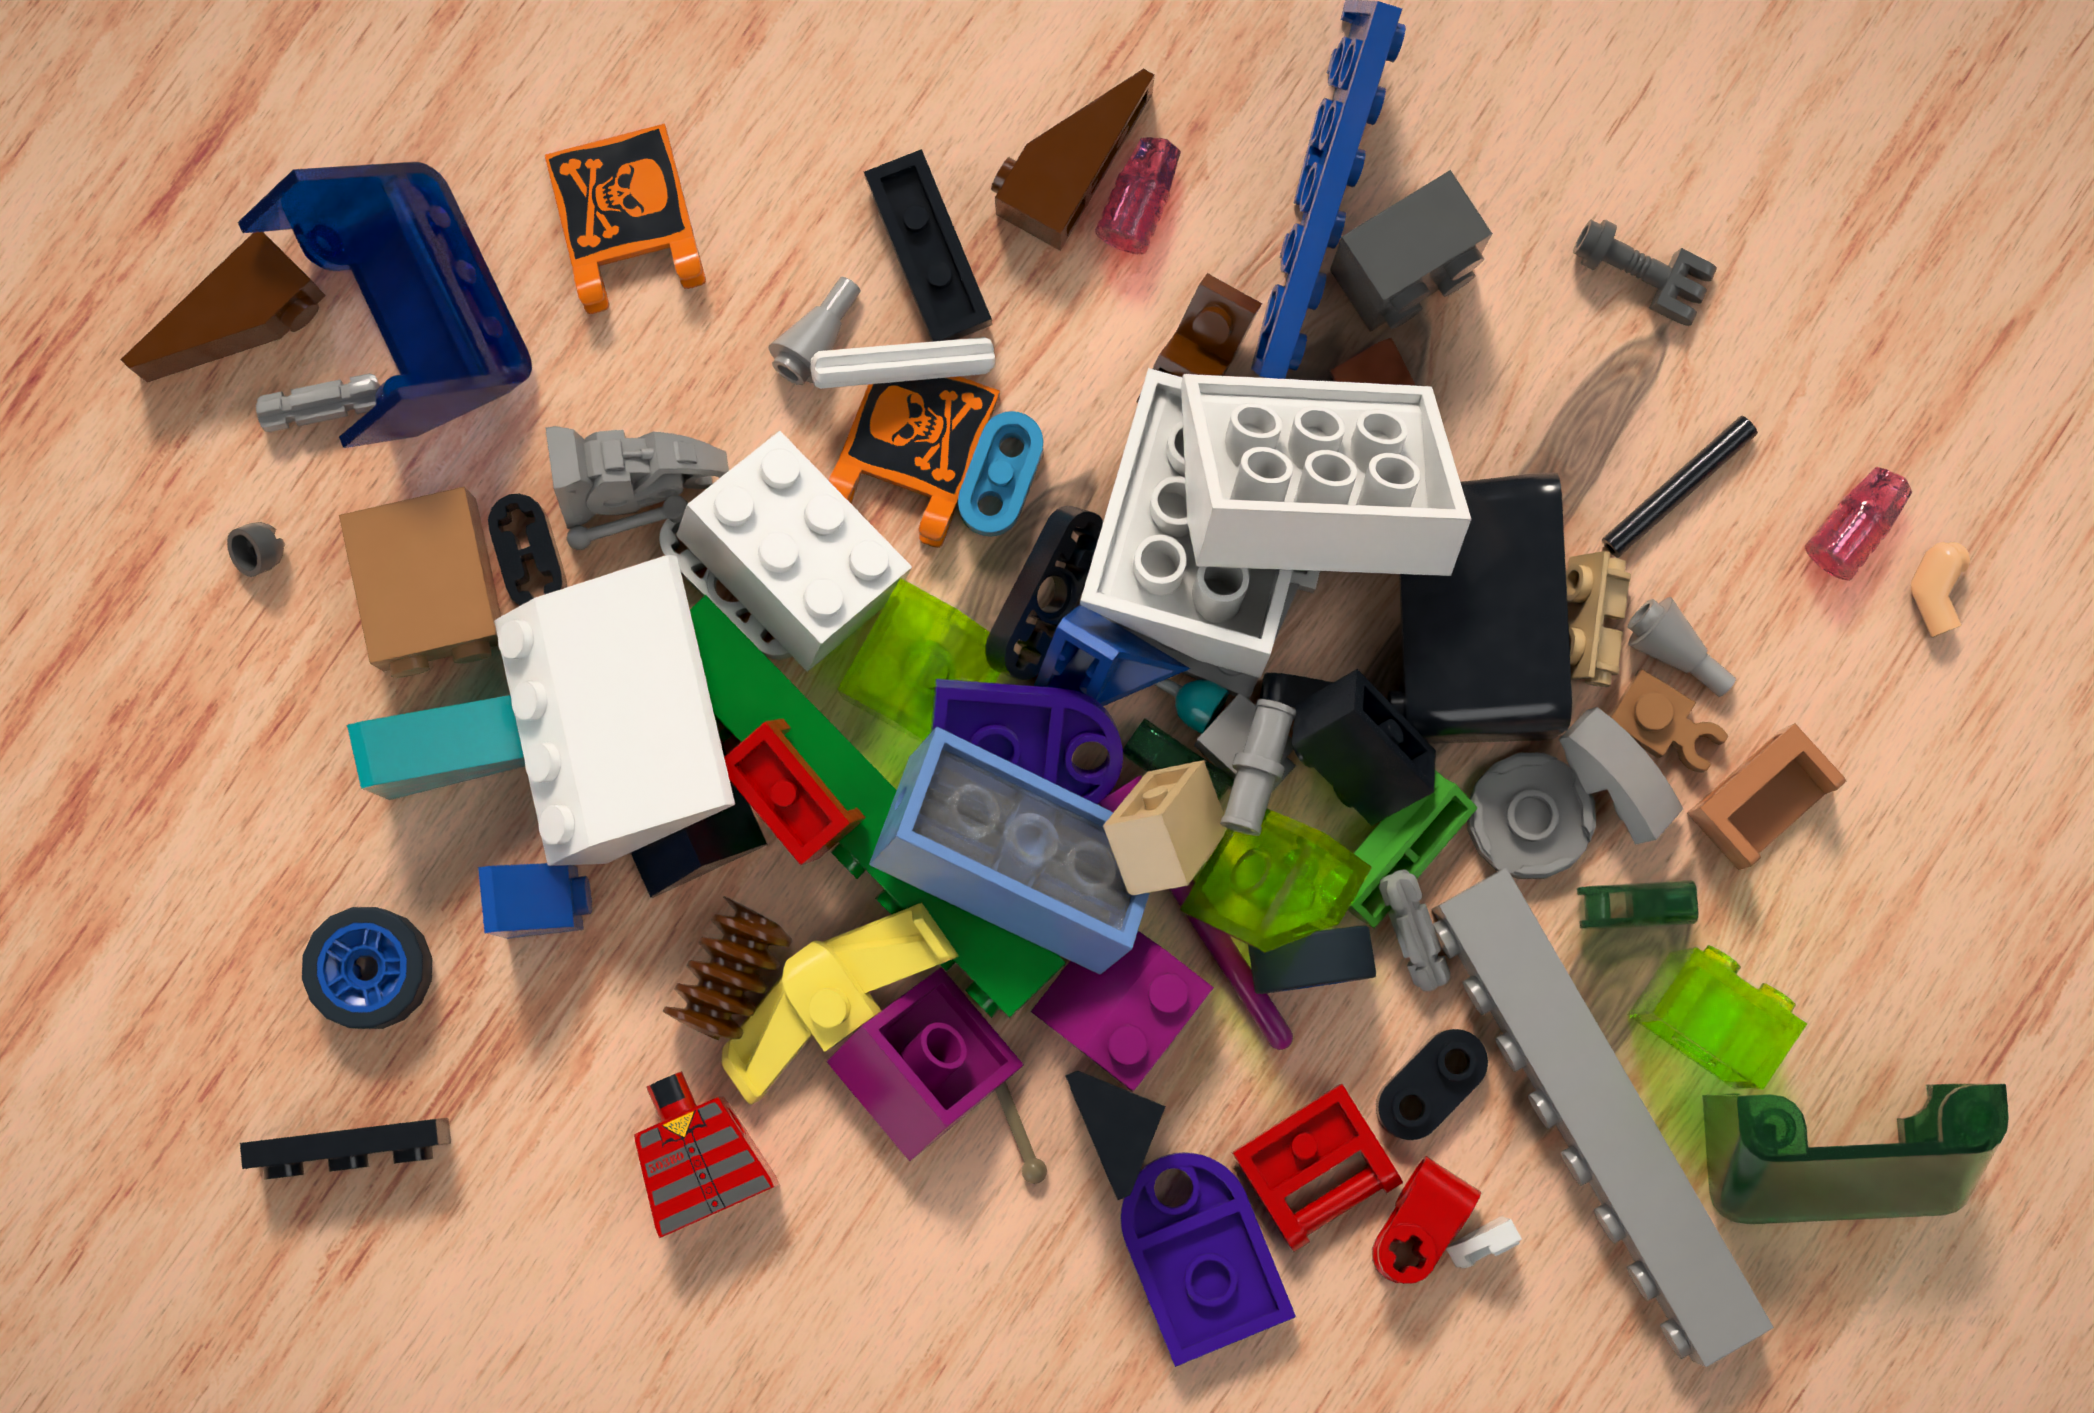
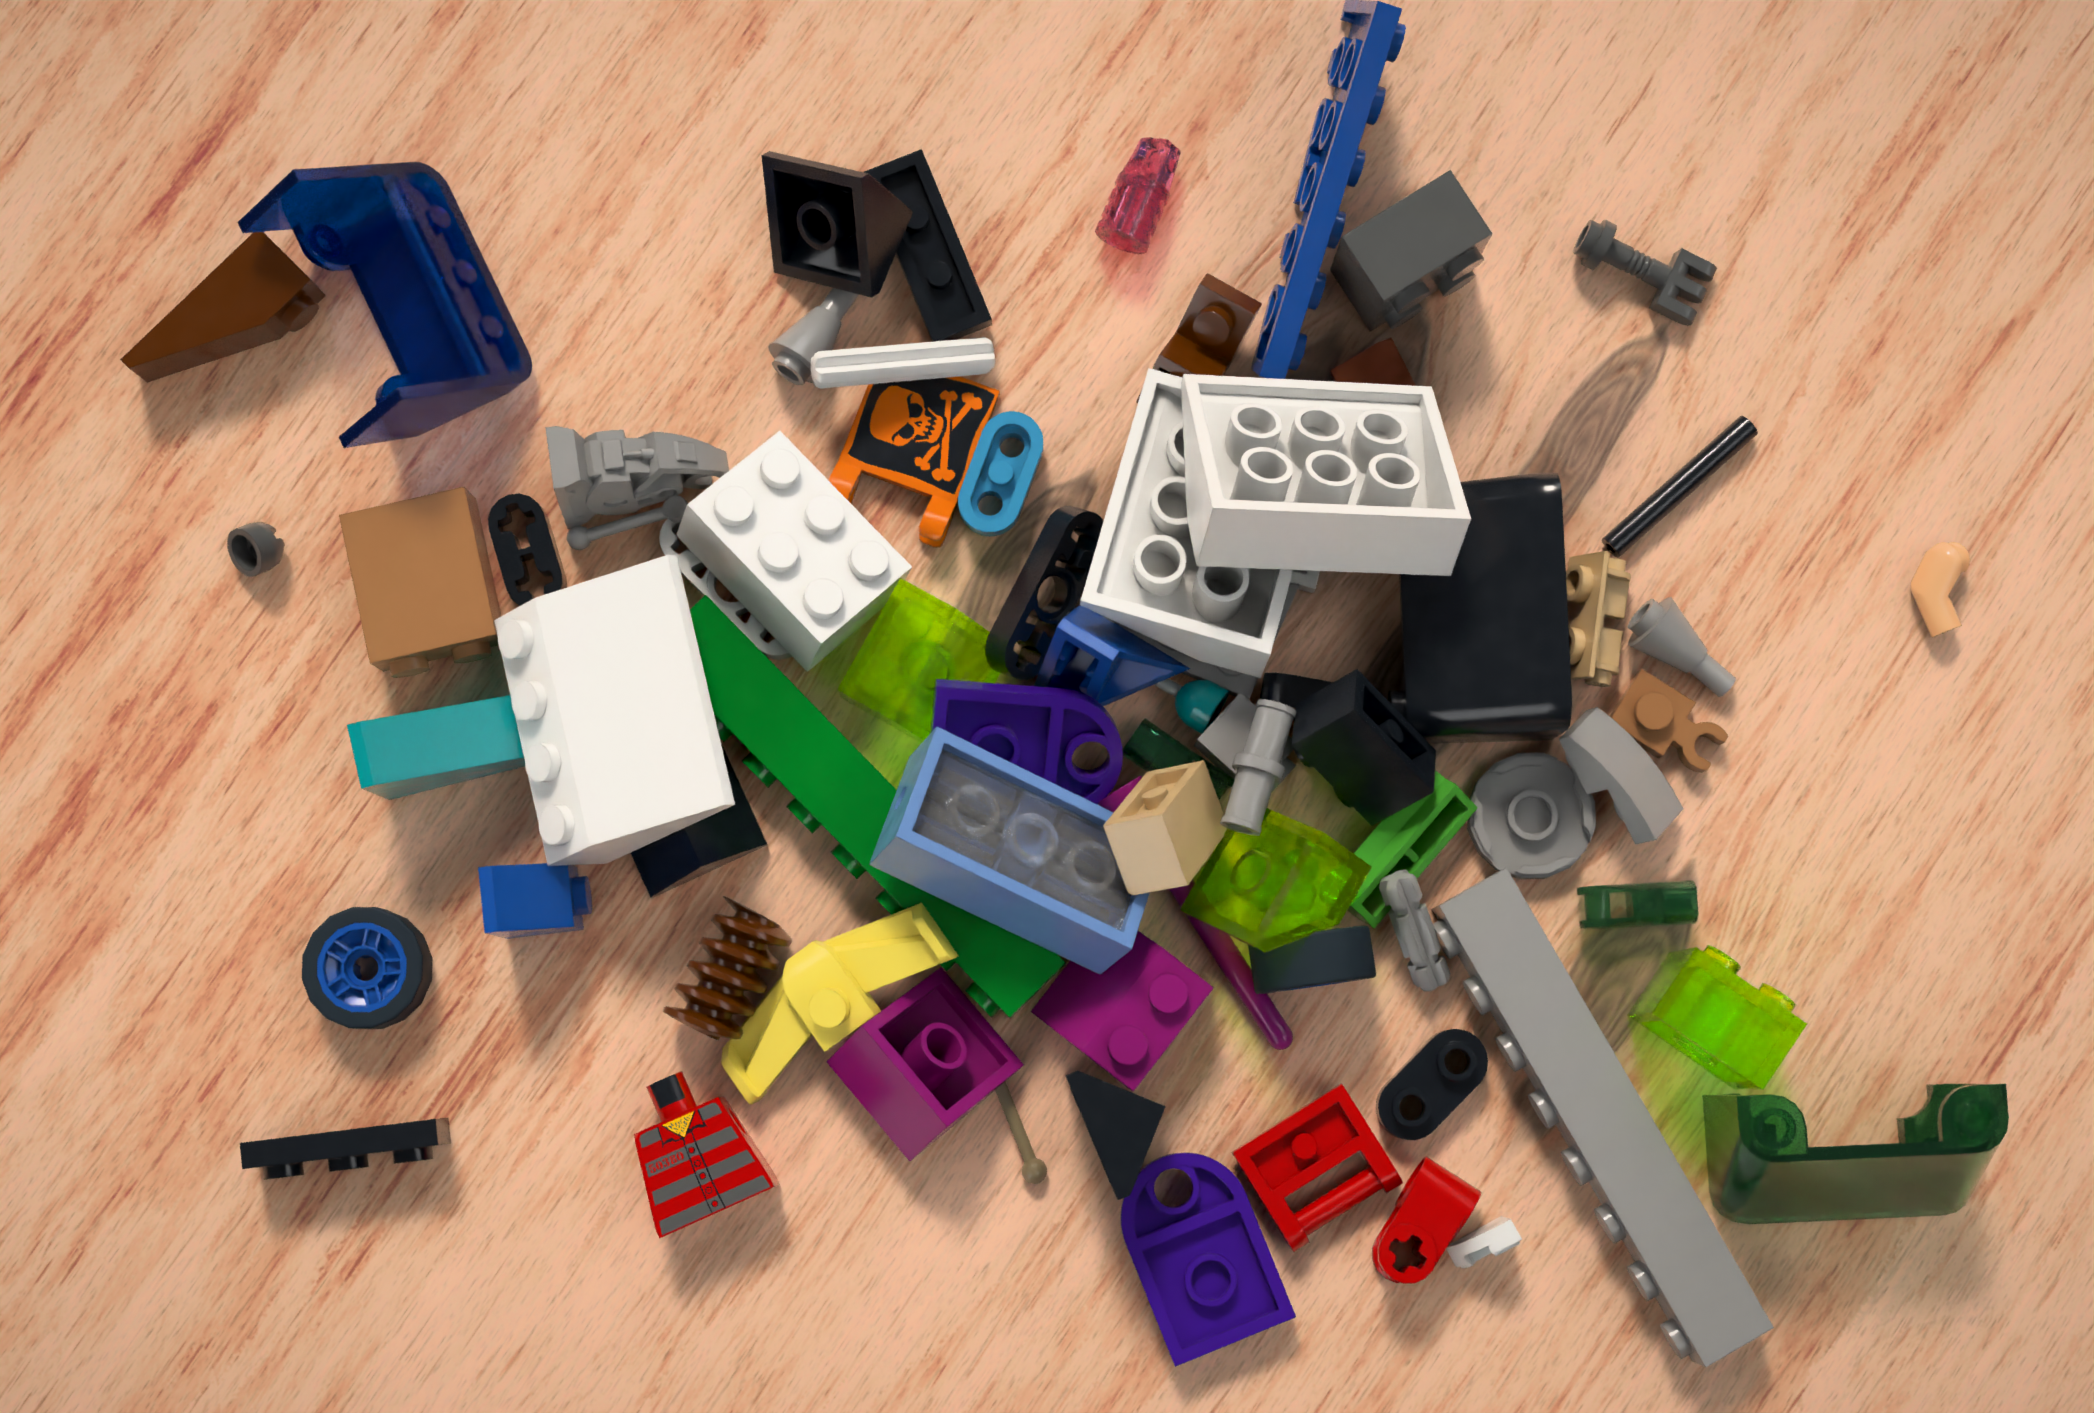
(317, 403): light grey axle -> none
(622, 203): flag -> none
(789, 793): red panel -> none
(831, 224): none -> black slope
(1066, 164): reddish brown slope -> none
(1766, 795): nougat panel -> none
(1859, 523): clear pink hinge -> none

